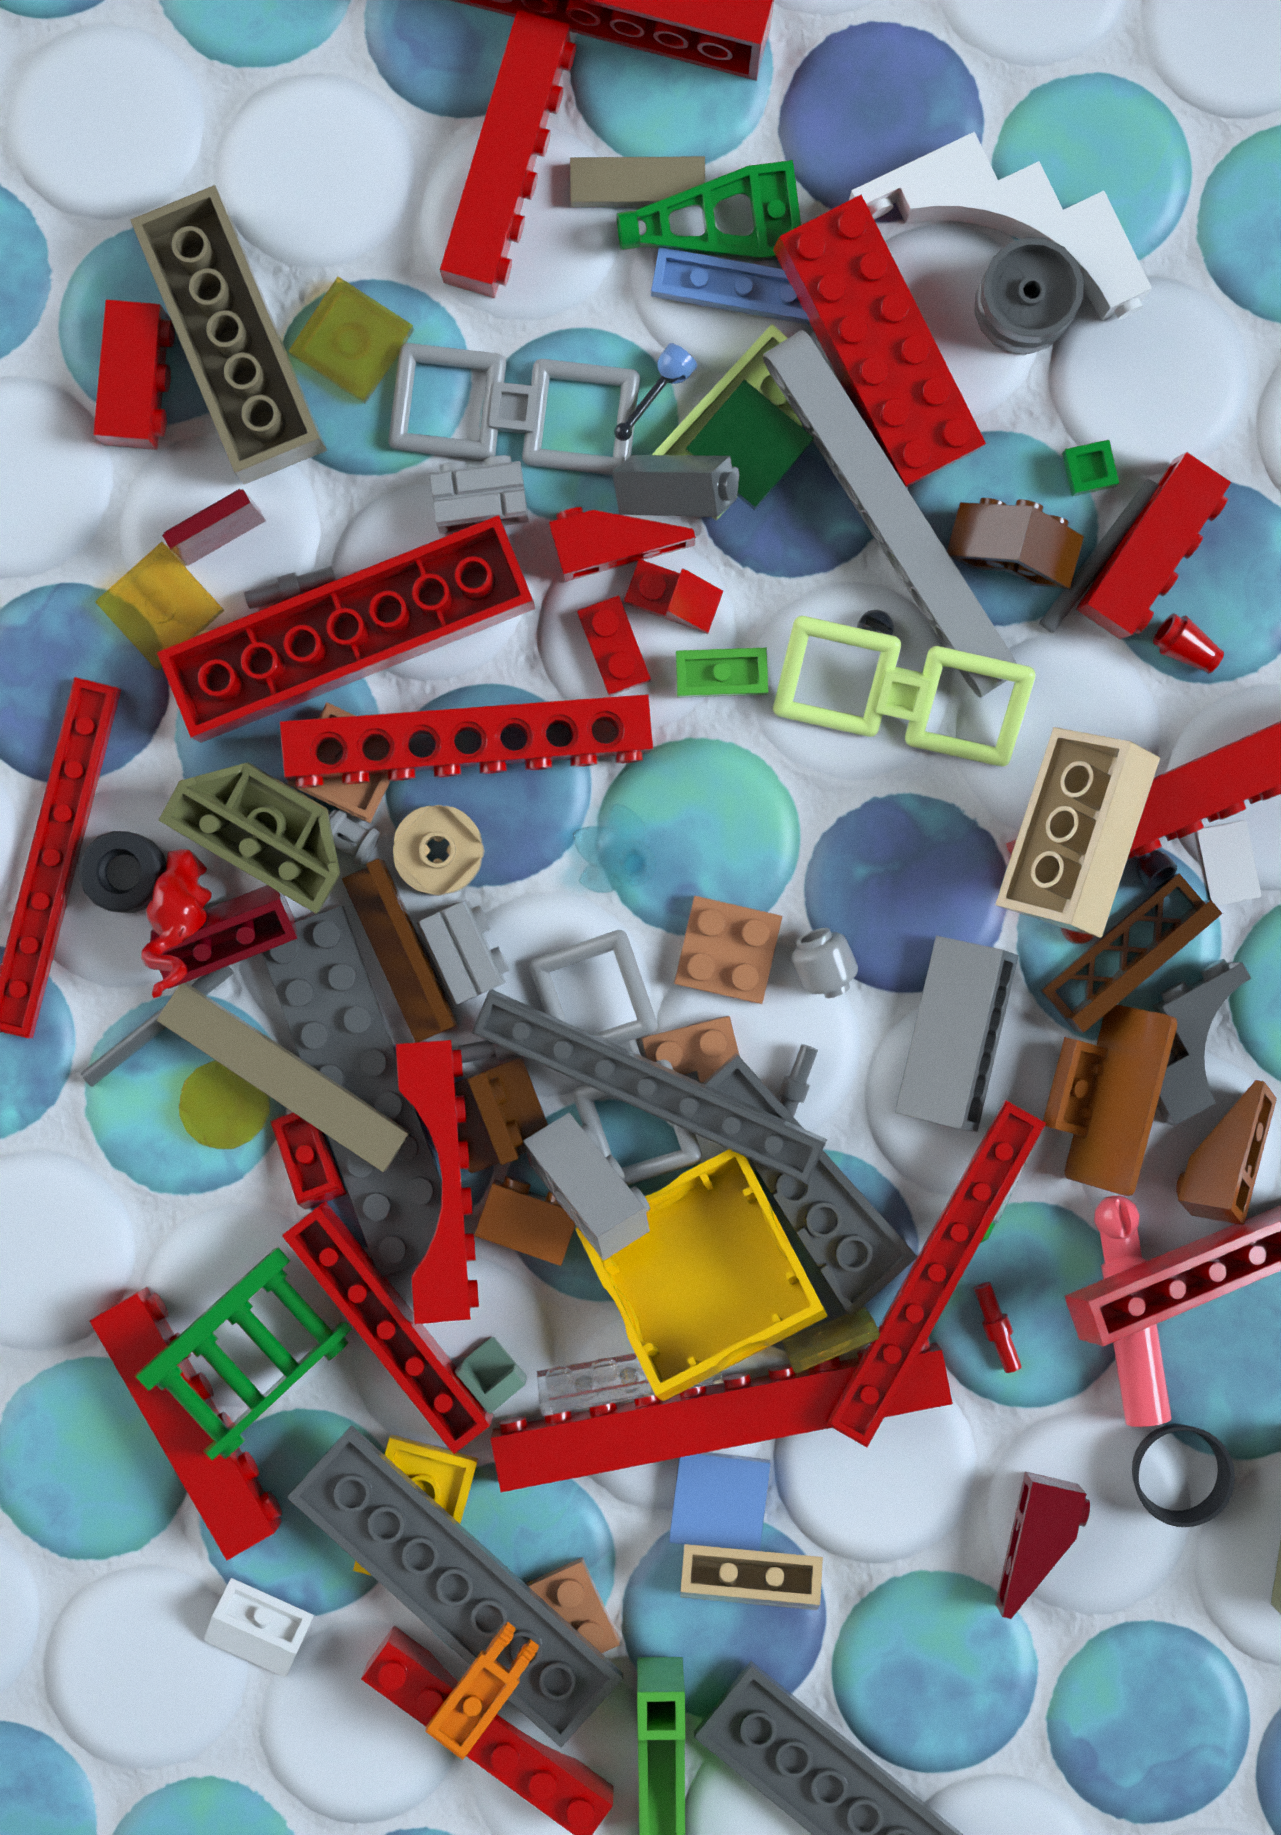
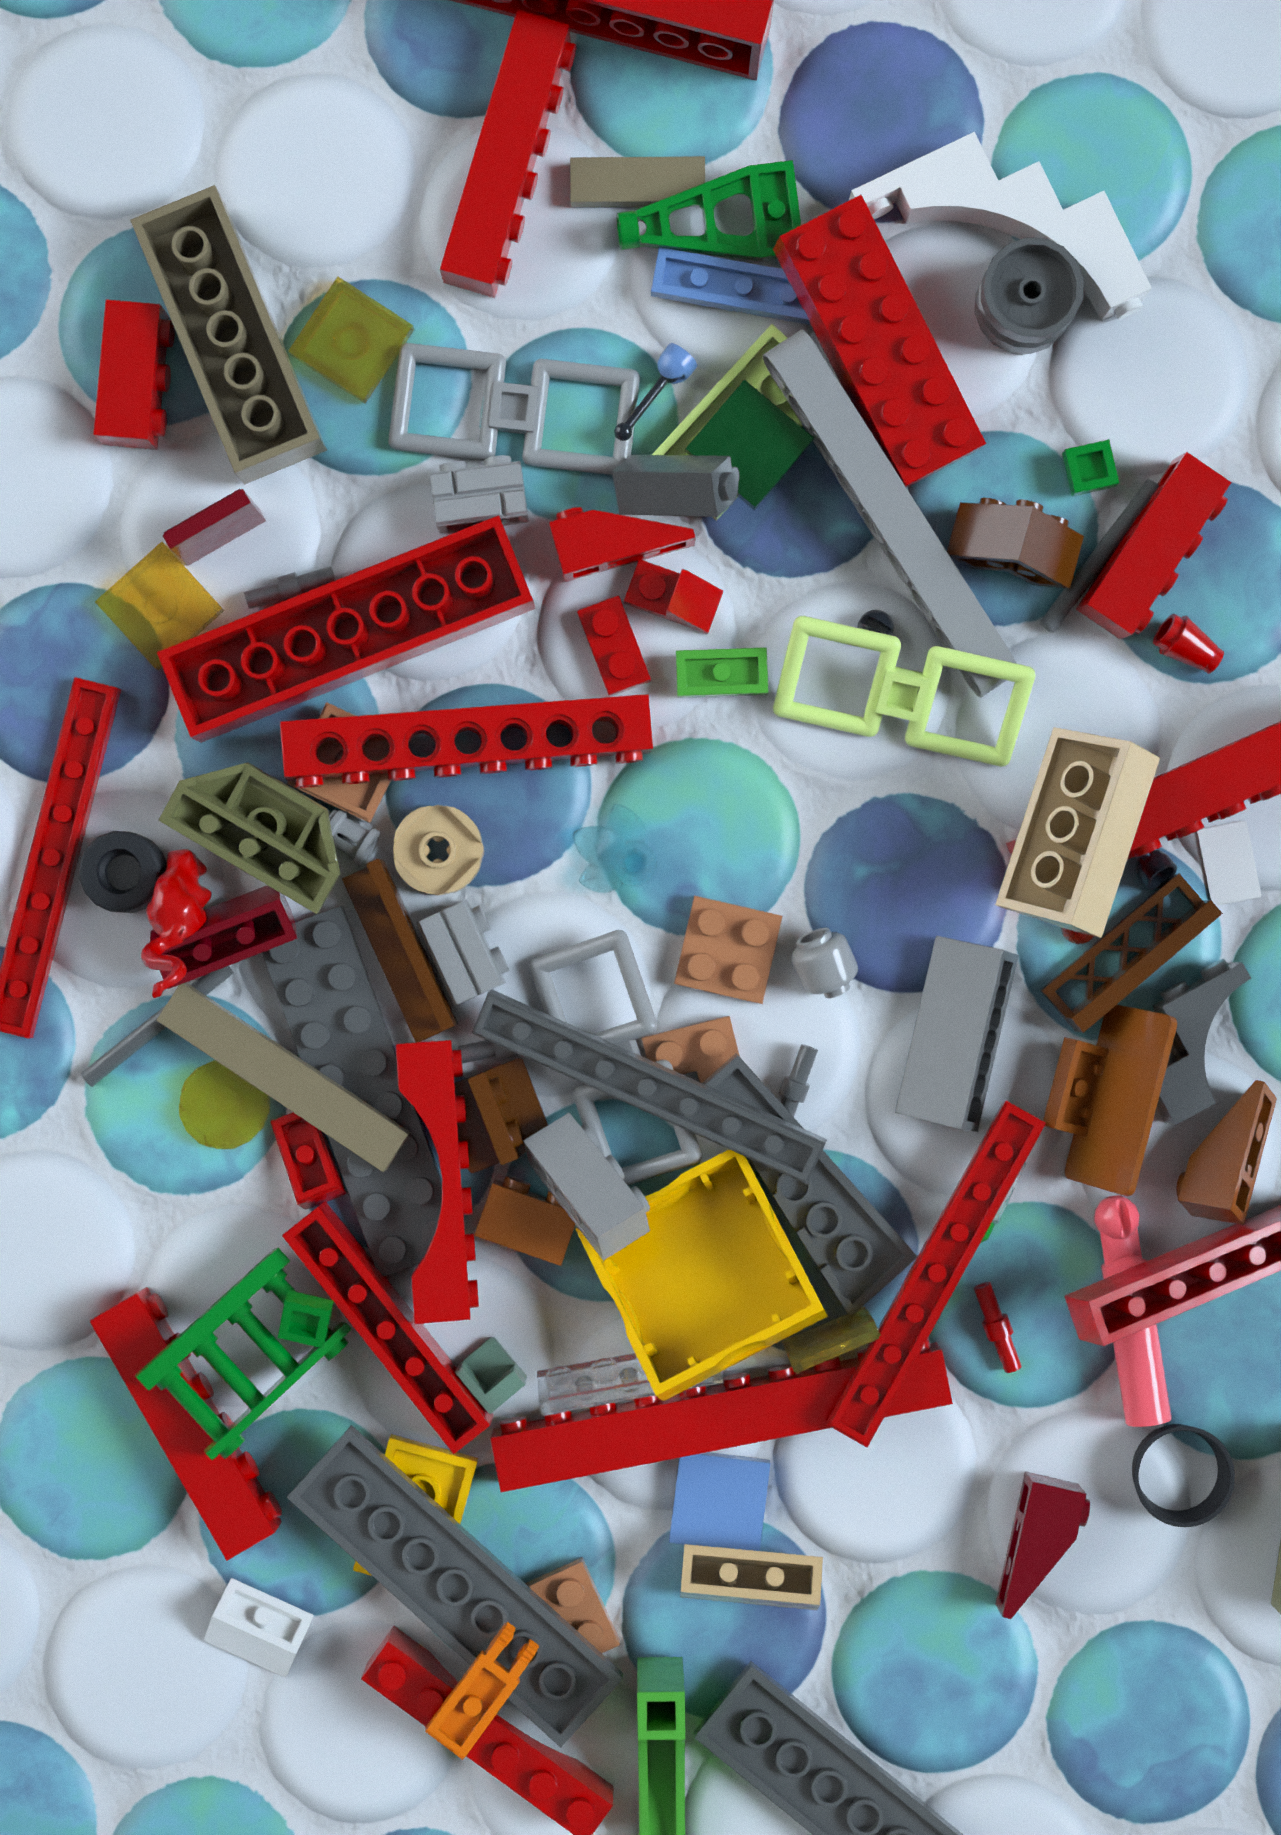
(305, 1319): none -> green plate

